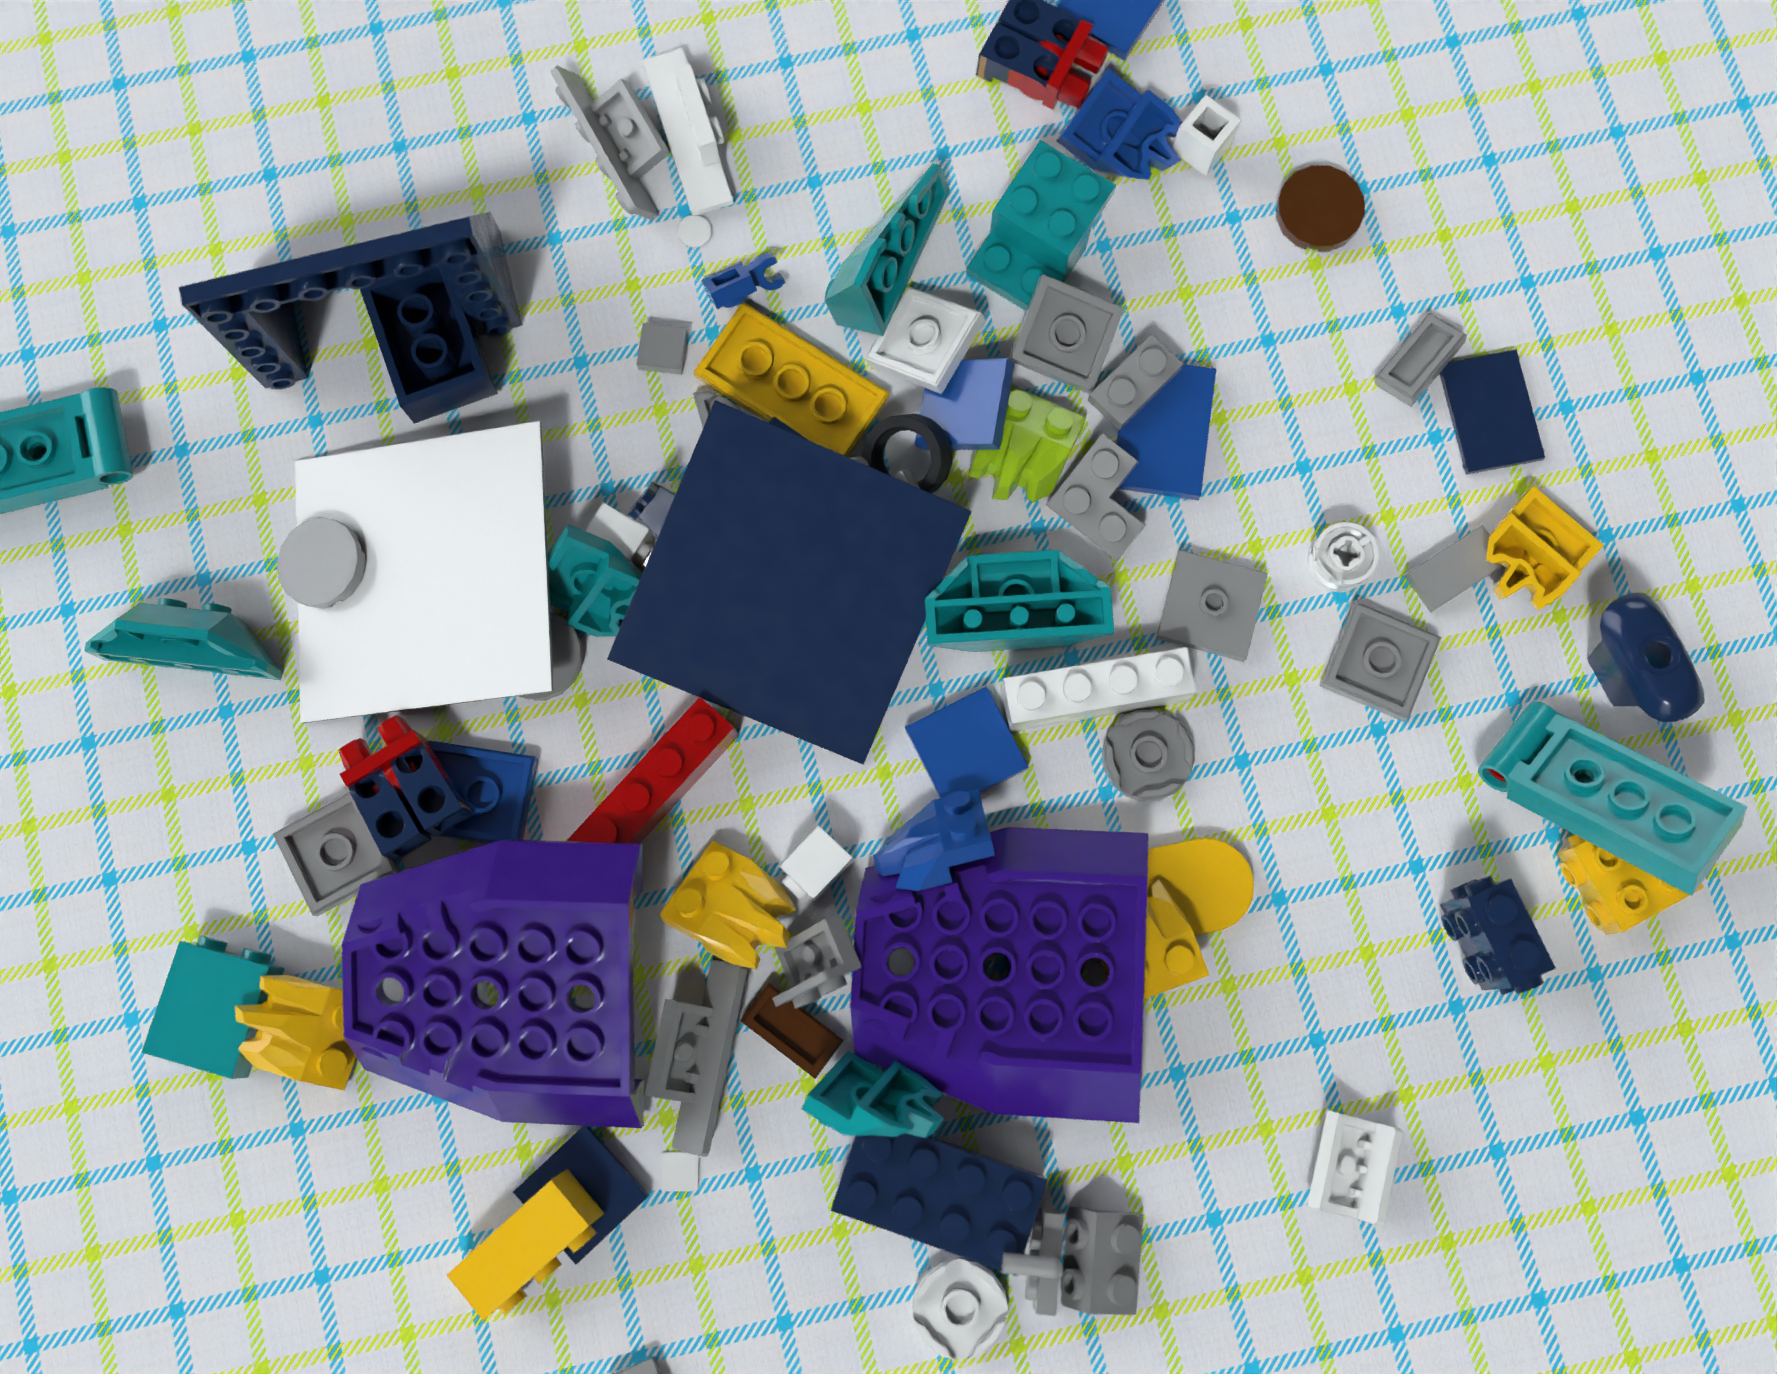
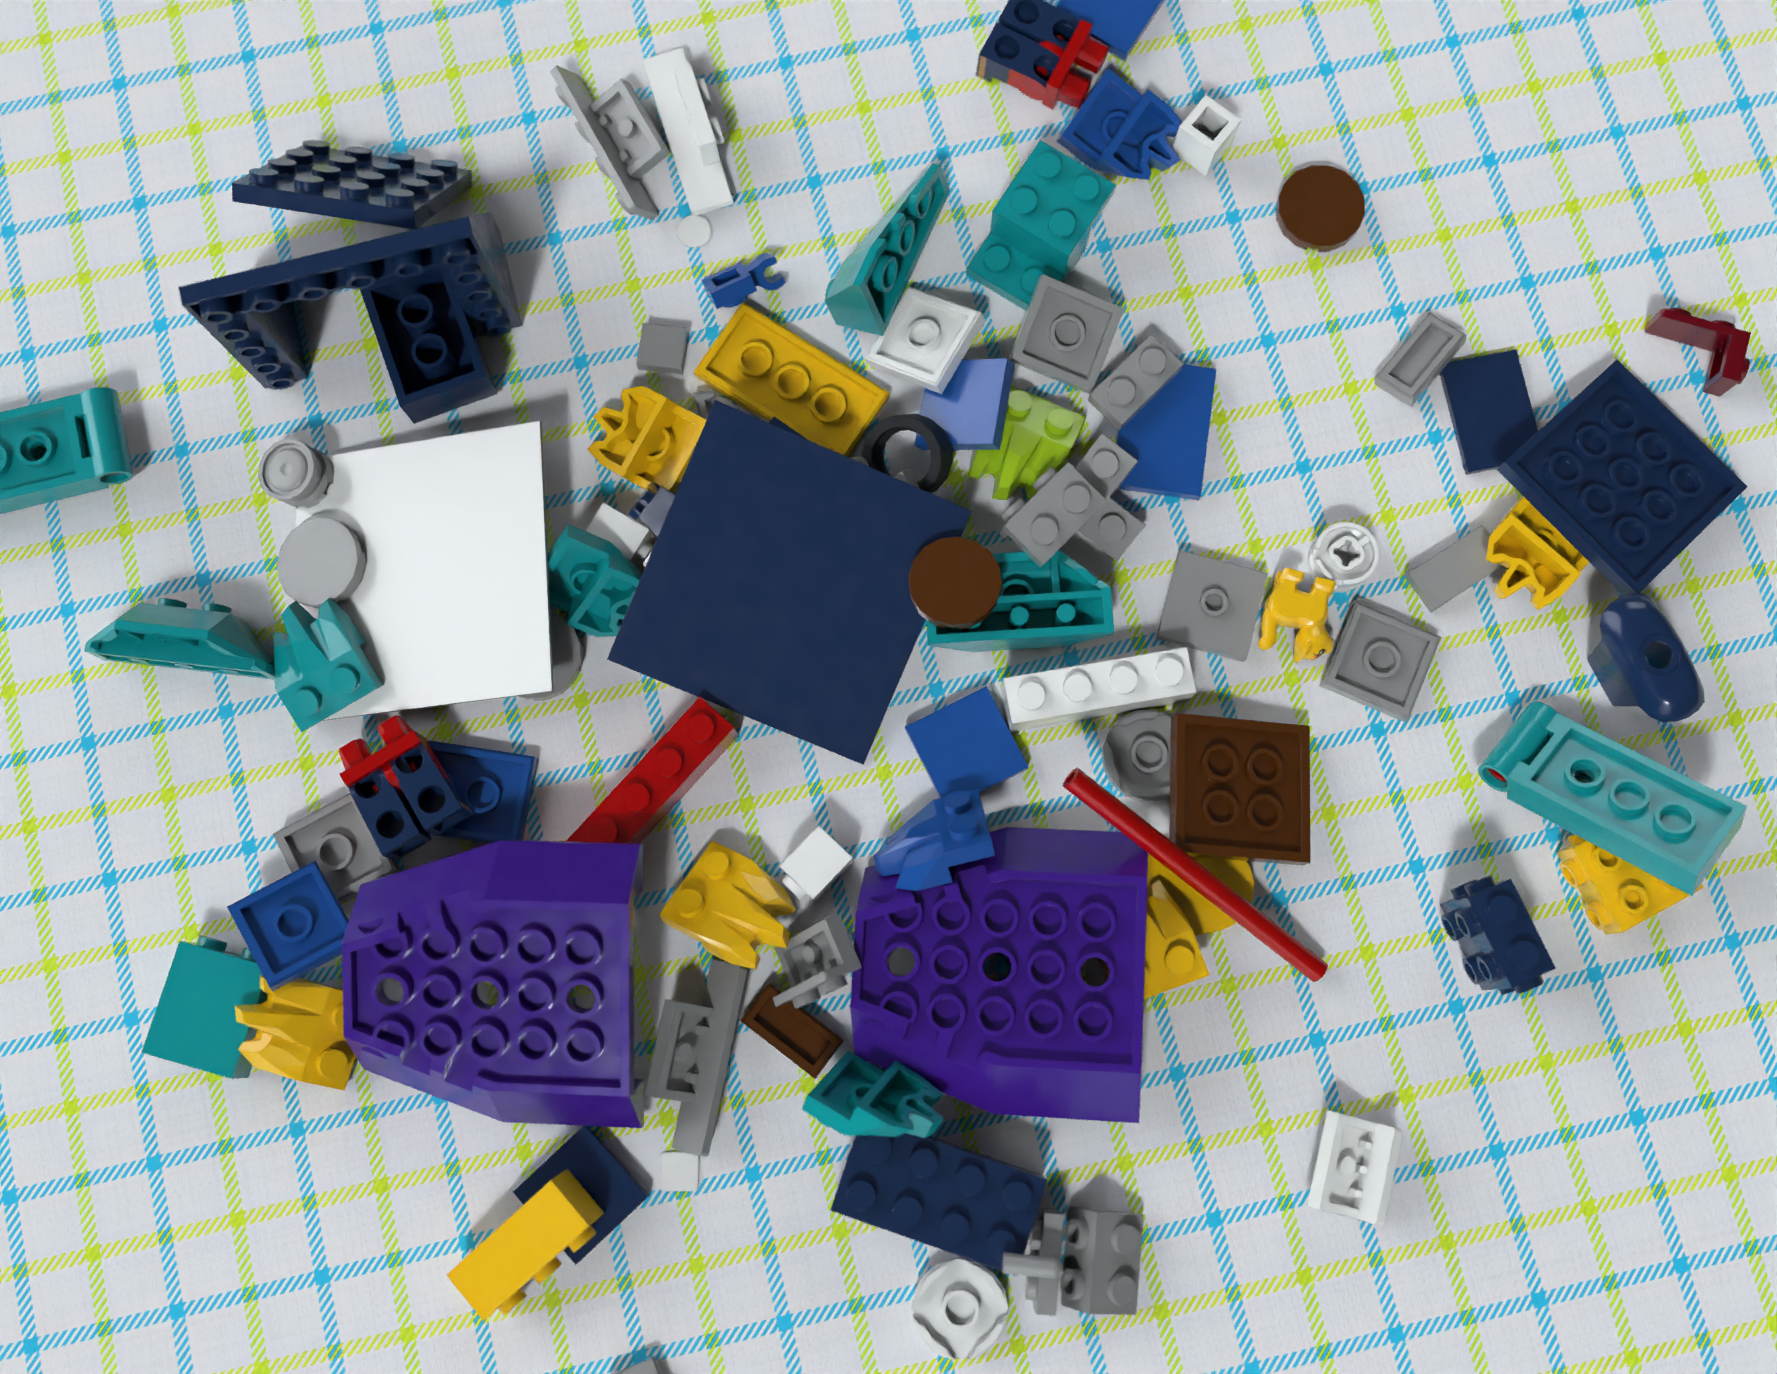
(291, 925): none -> blue tile
(295, 473): none -> light grey wheel
(320, 663): none -> teal plate
(354, 185): none -> dark blue plate
(647, 438): none -> yellow plate
(954, 582): none -> reddish brown tile
(1052, 514): none -> light grey bracket
(1194, 874): none -> red piece
(1240, 789): none -> reddish brown plate
(1300, 611): none -> yellow animal
(1622, 479): none -> dark blue plate
(1720, 337): none -> dark red bracket

